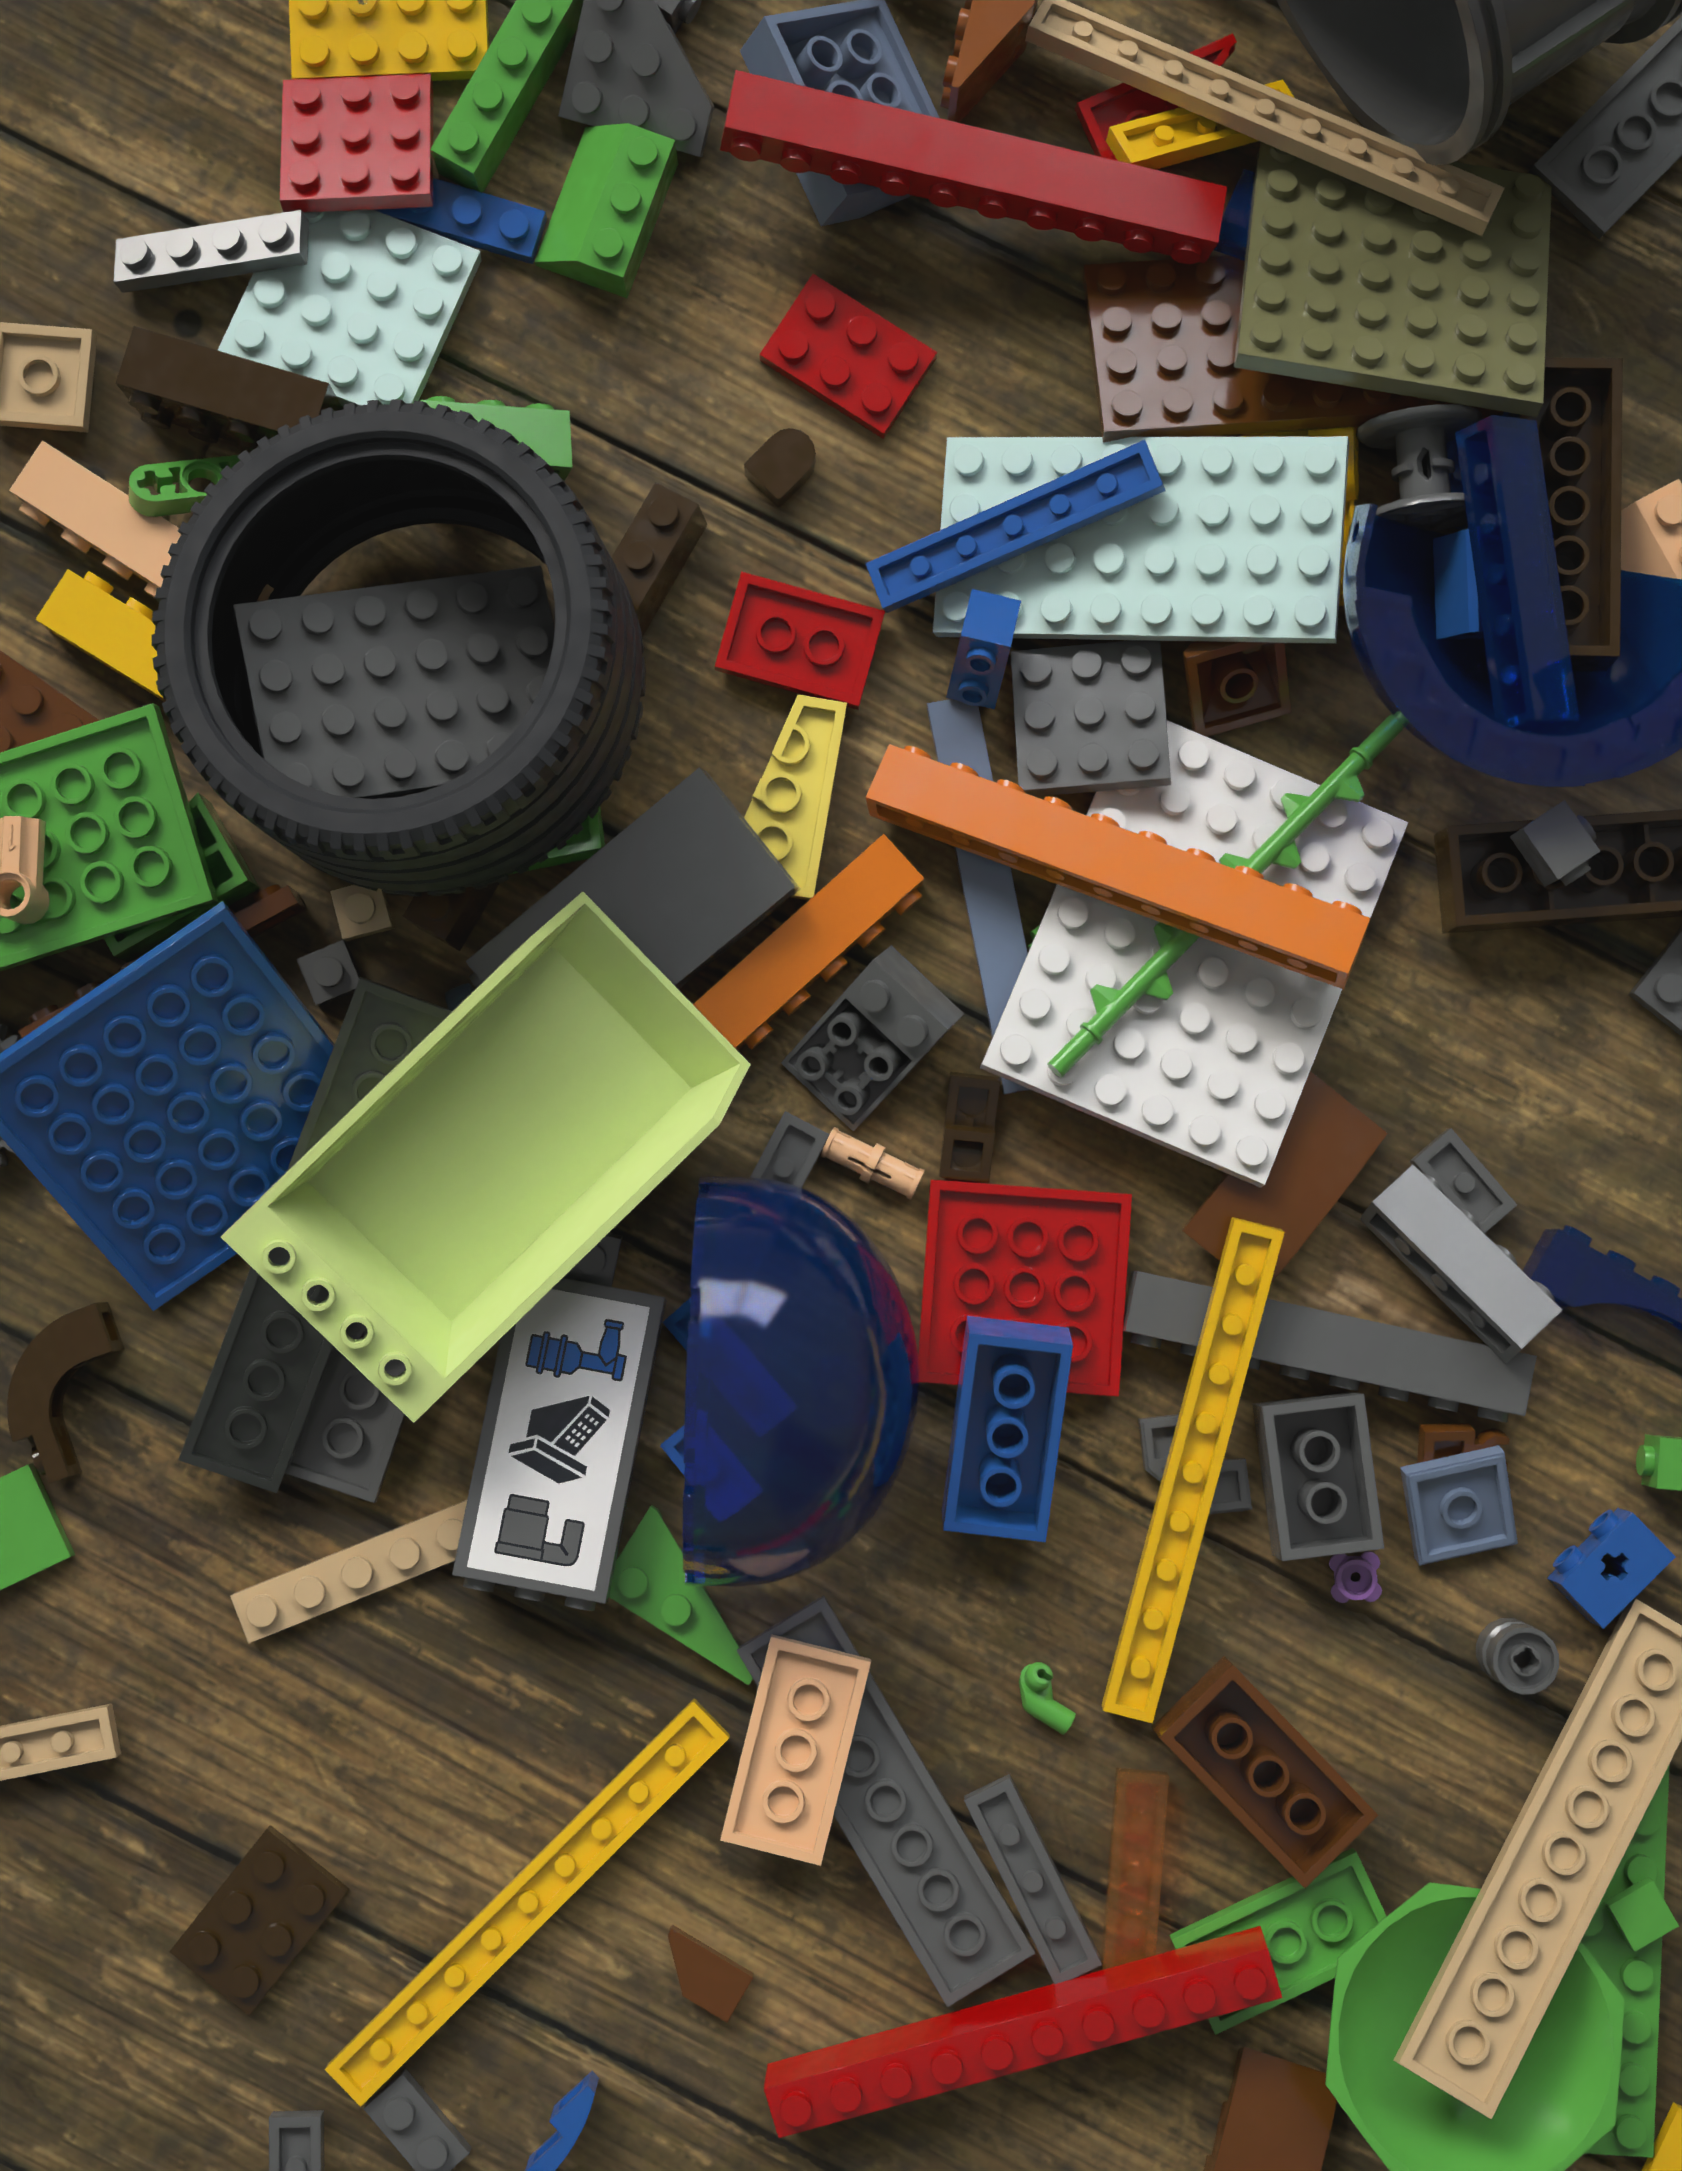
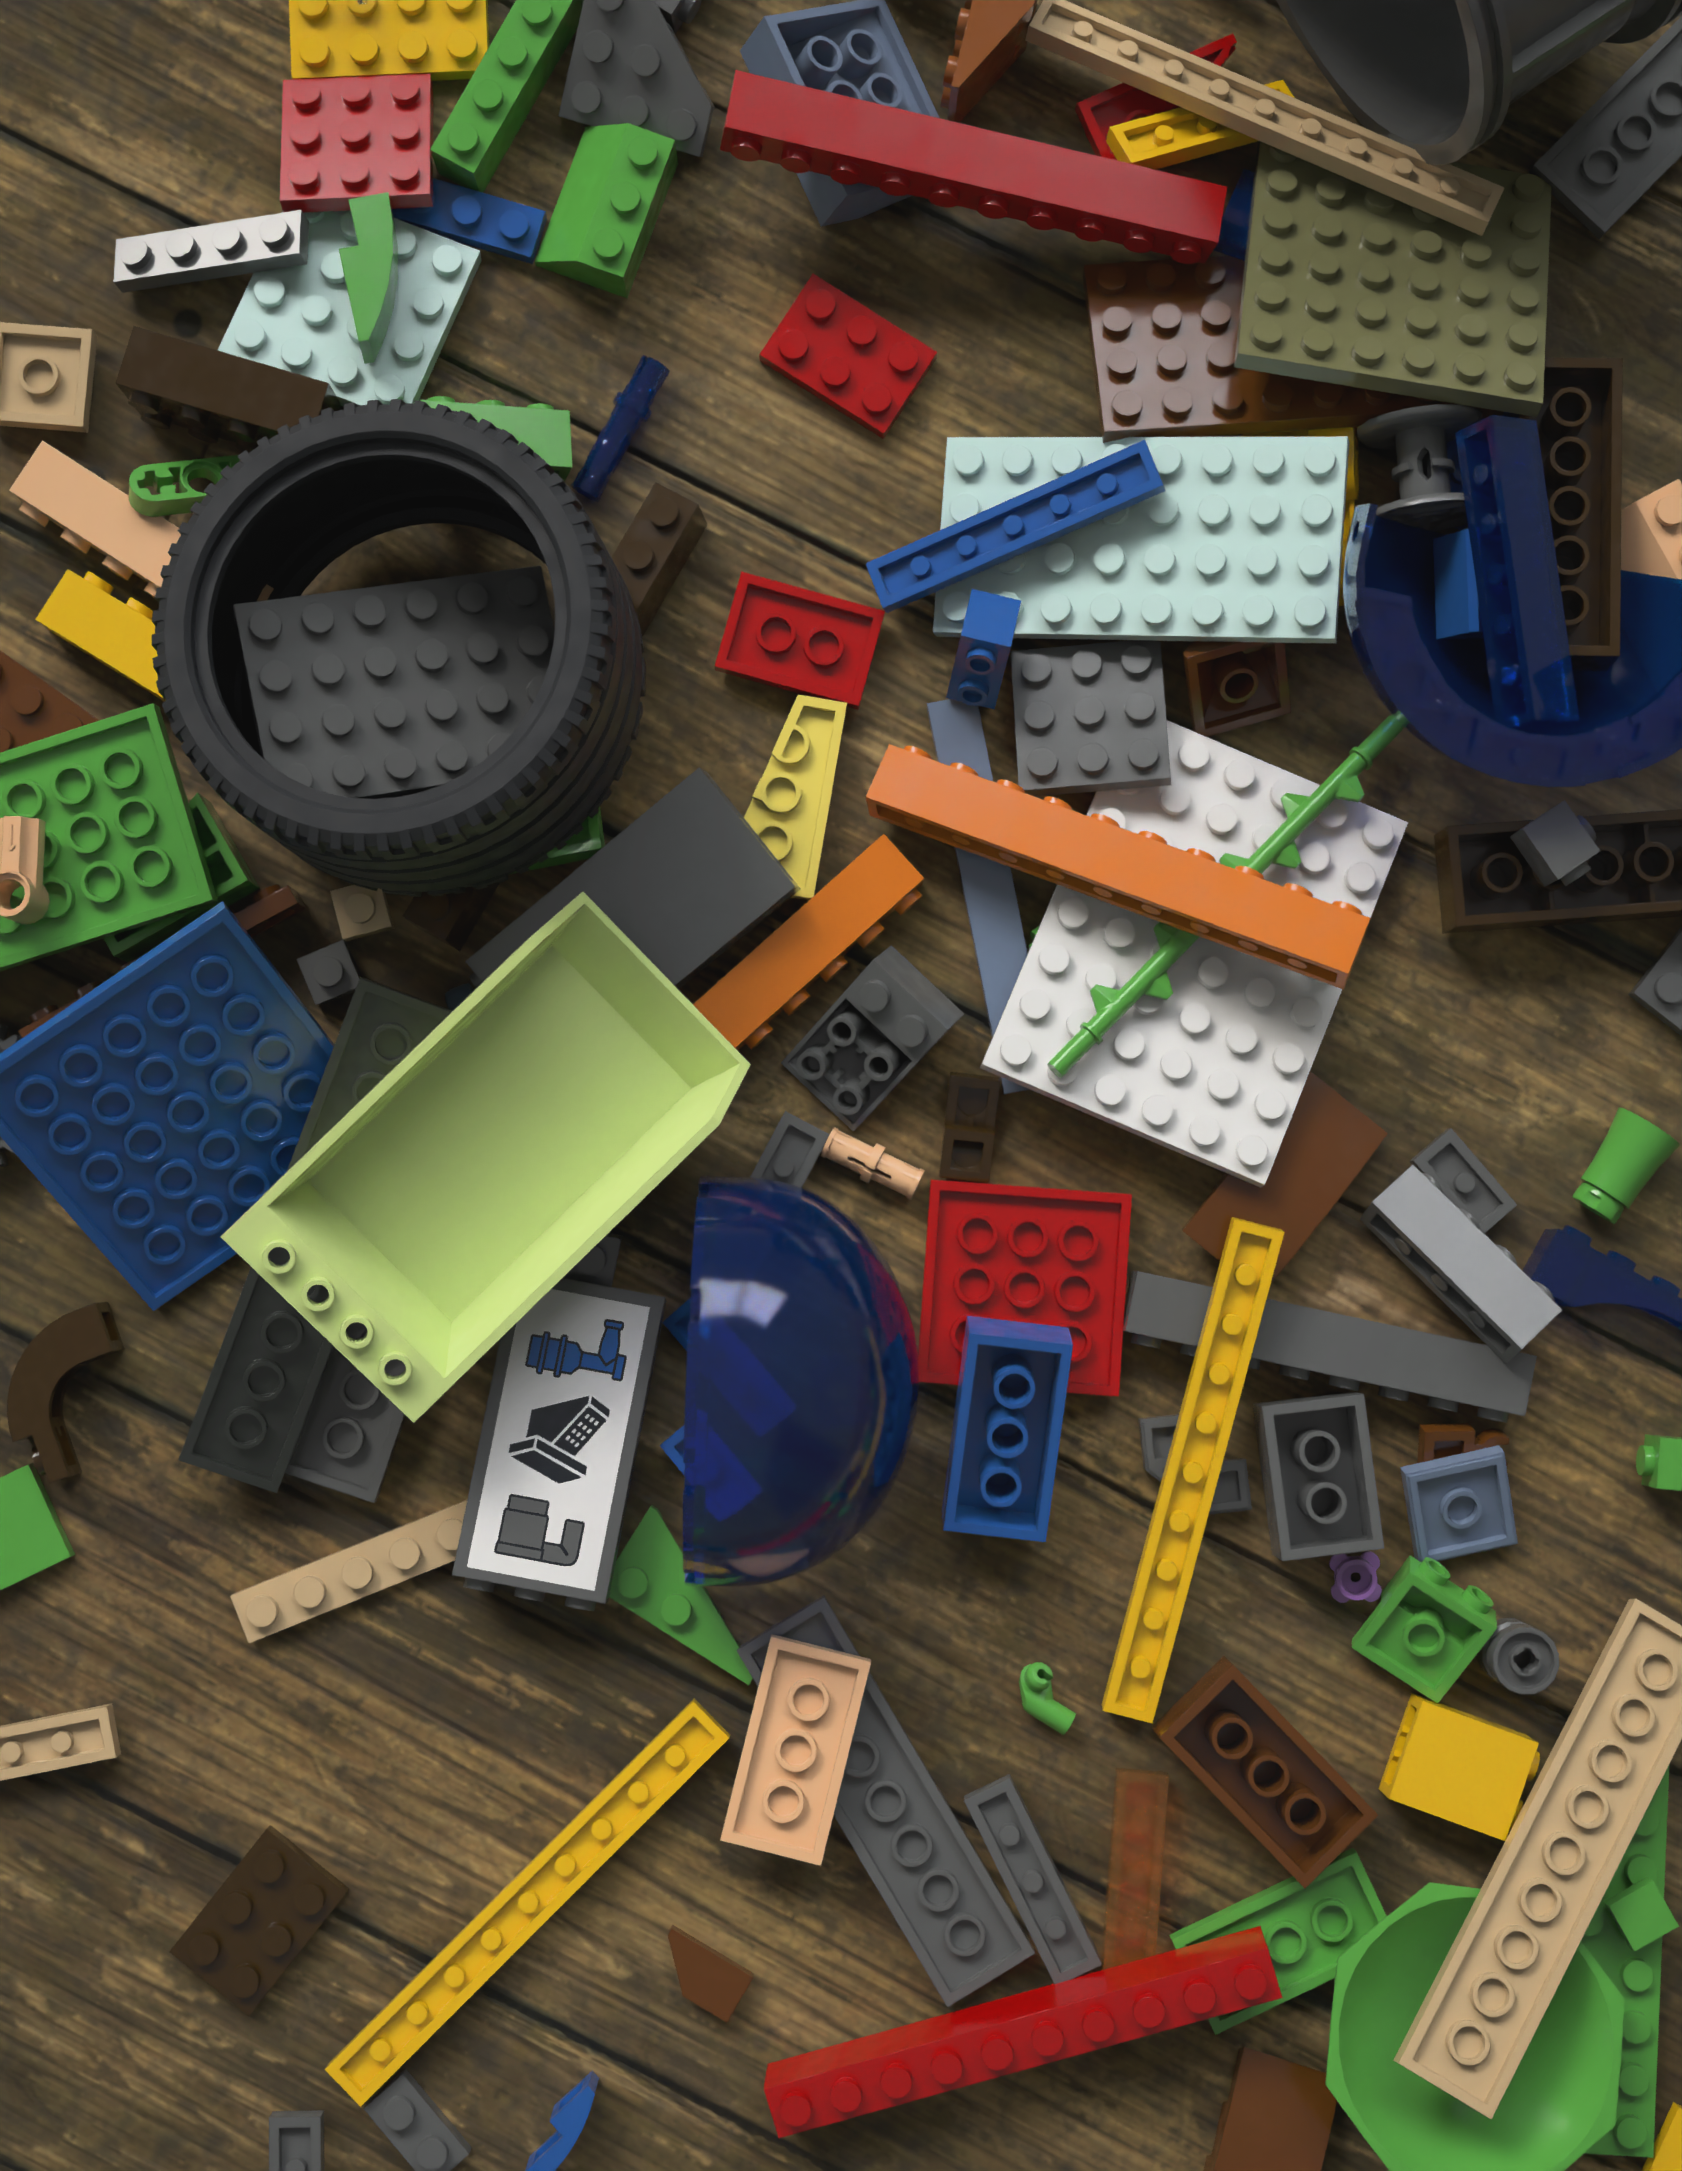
(371, 271): none -> bright green slope
(630, 411): none -> clear blue pin
(782, 465): dark brown piece -> none
(1426, 1627): none -> bright green plate
(1459, 1767): none -> yellow brick
(1623, 1165): none -> bright green plant
(1635, 1562): blue brick -> none

